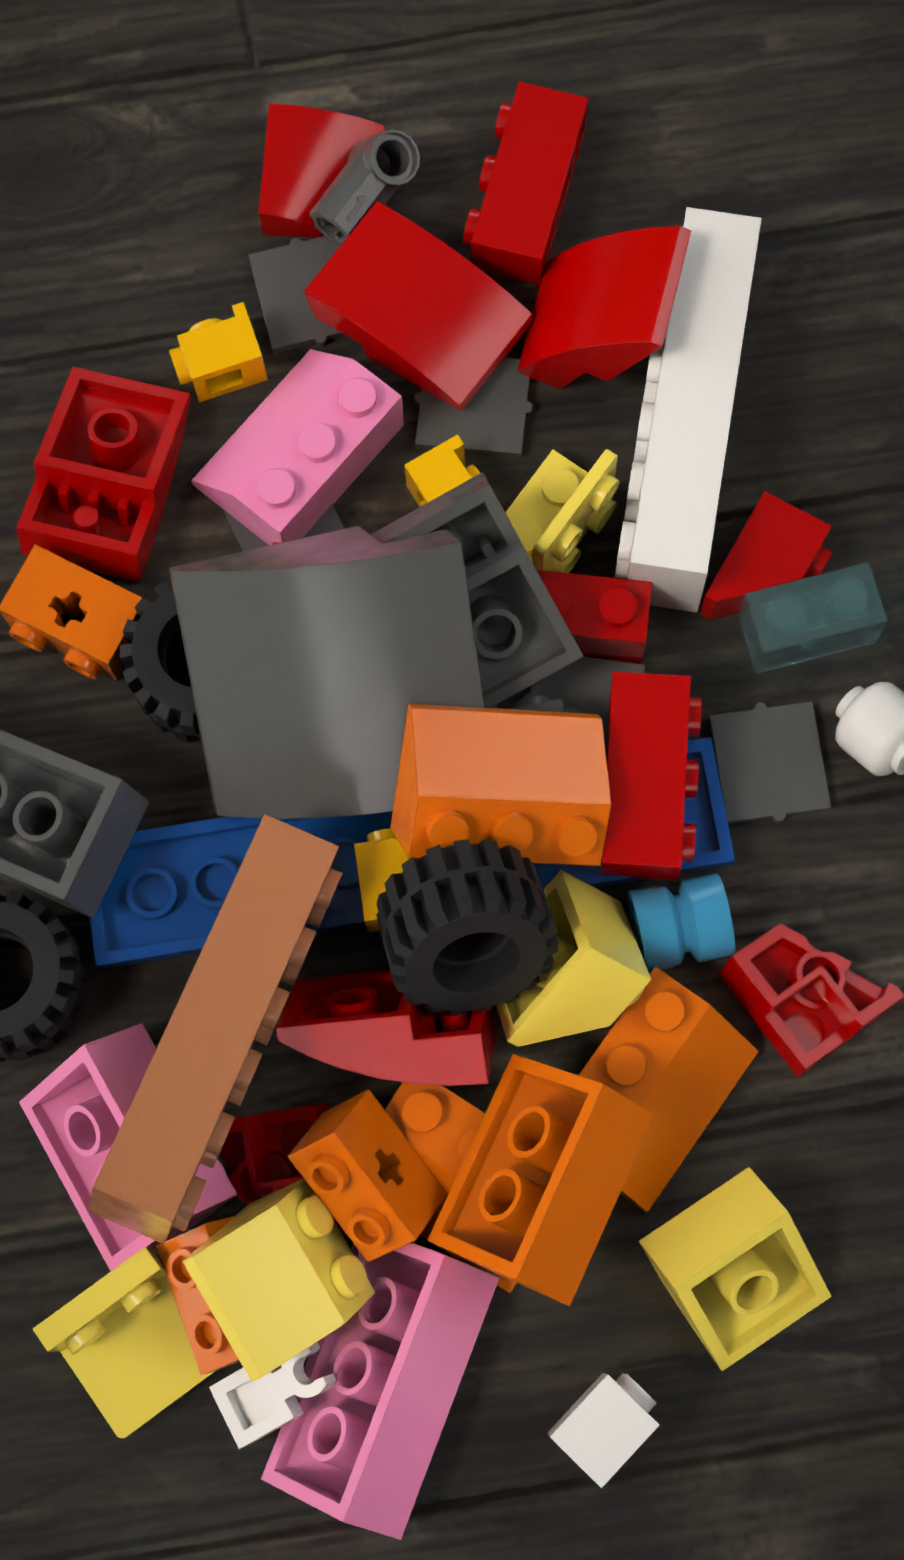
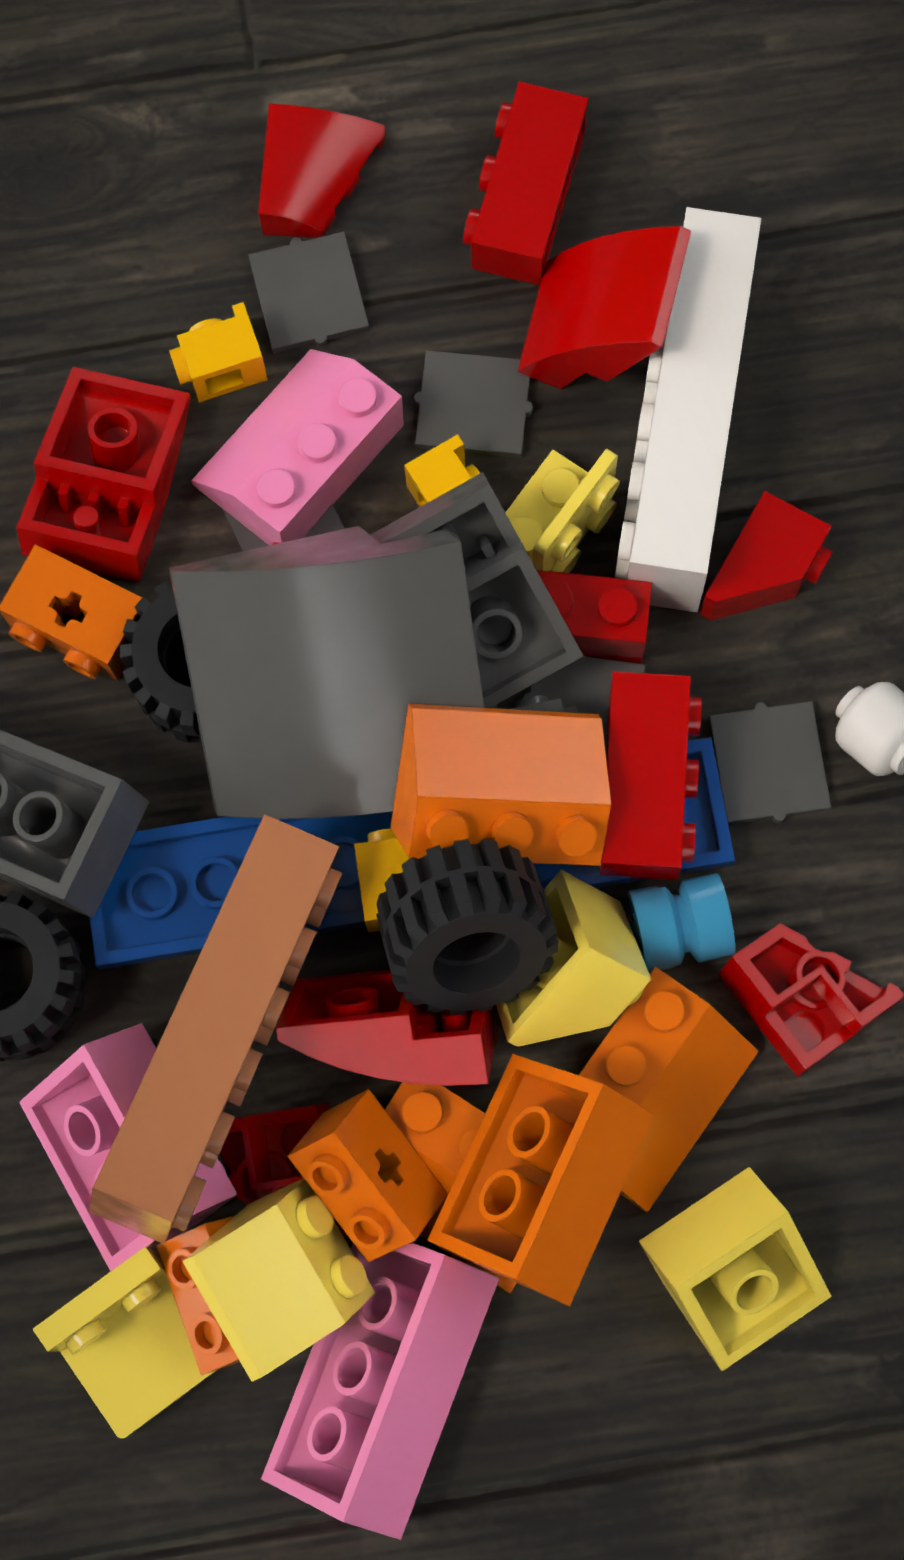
(269, 1402): white plate -> none
(364, 183): dark grey piece -> none
(417, 306): red slope -> none
(605, 1426): white brick -> none
(812, 617): clear light blue brick -> none

